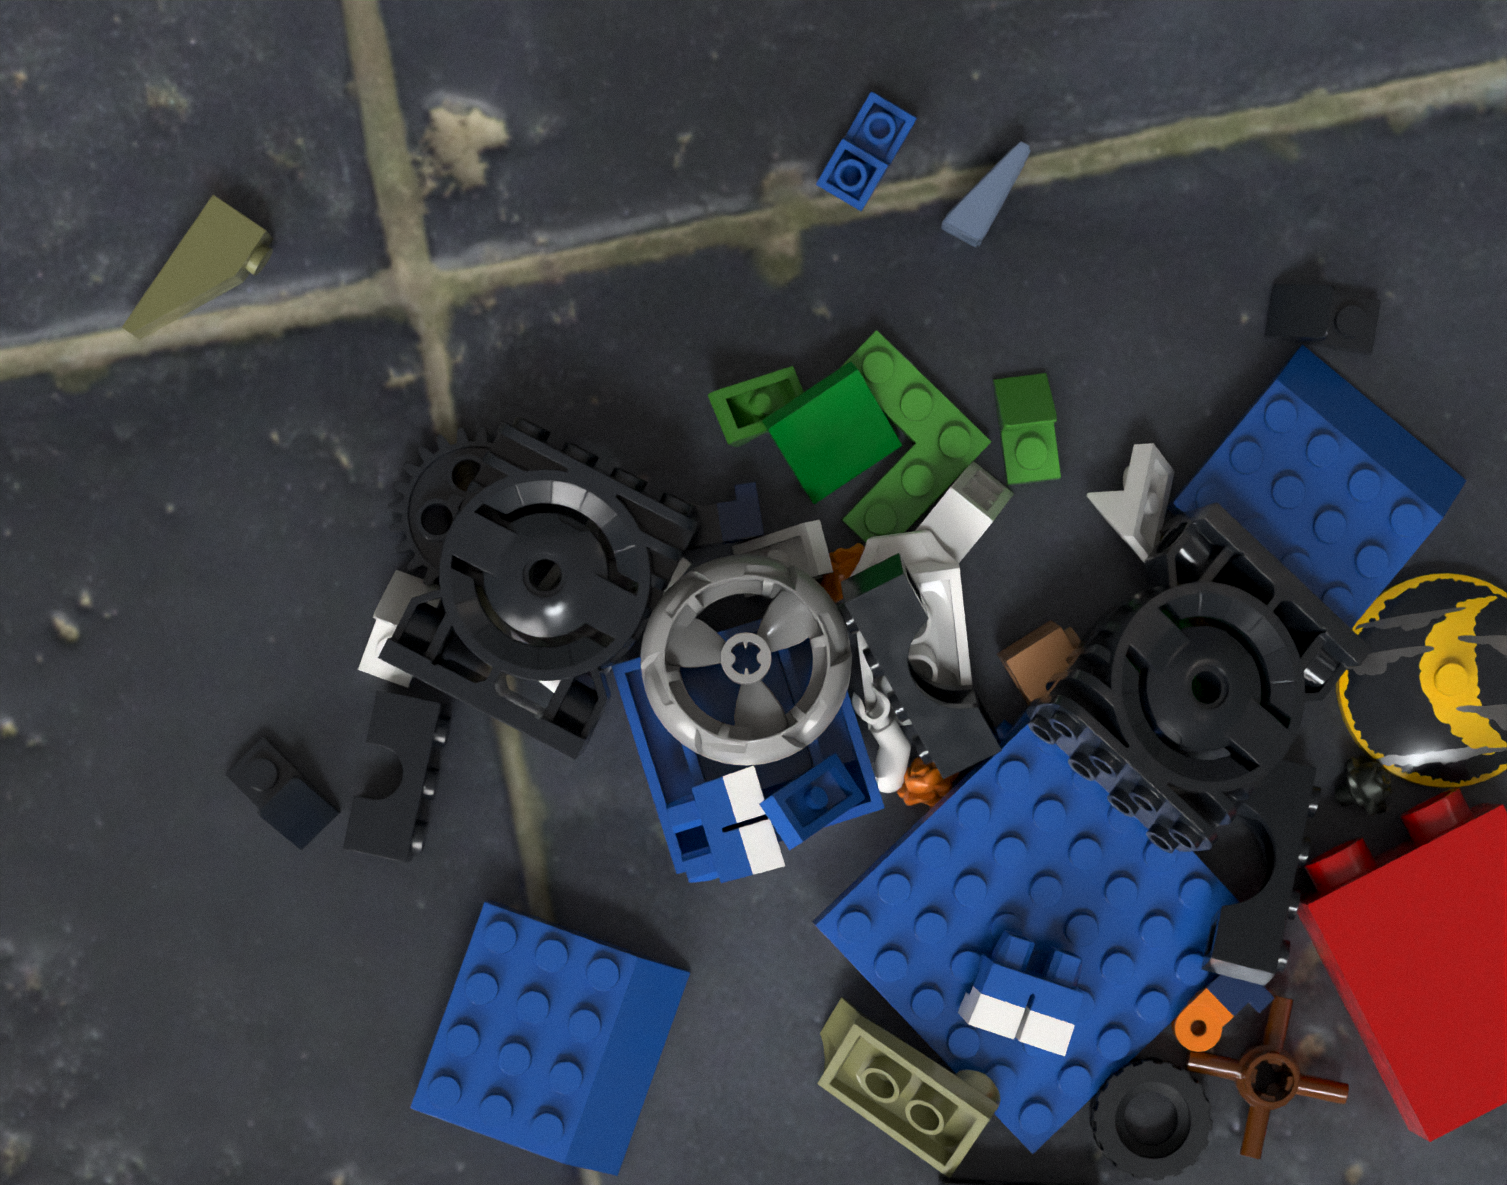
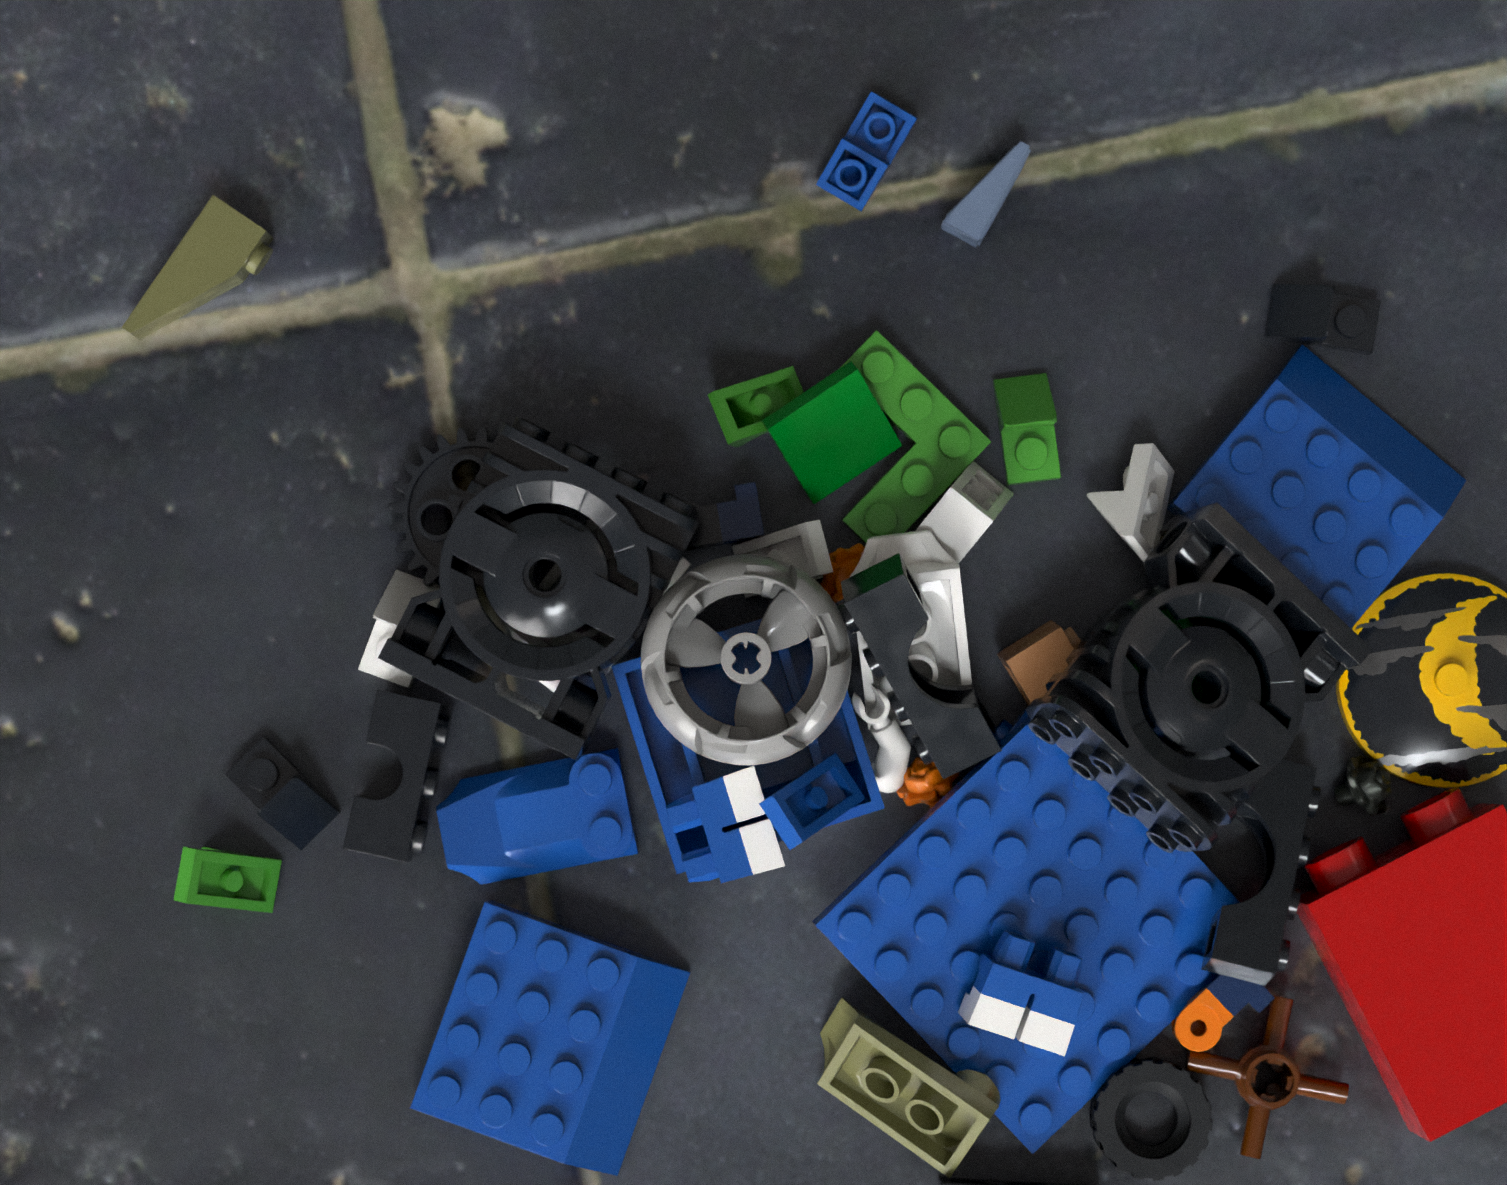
(227, 879): none -> bright green slope
(538, 818): none -> blue slope

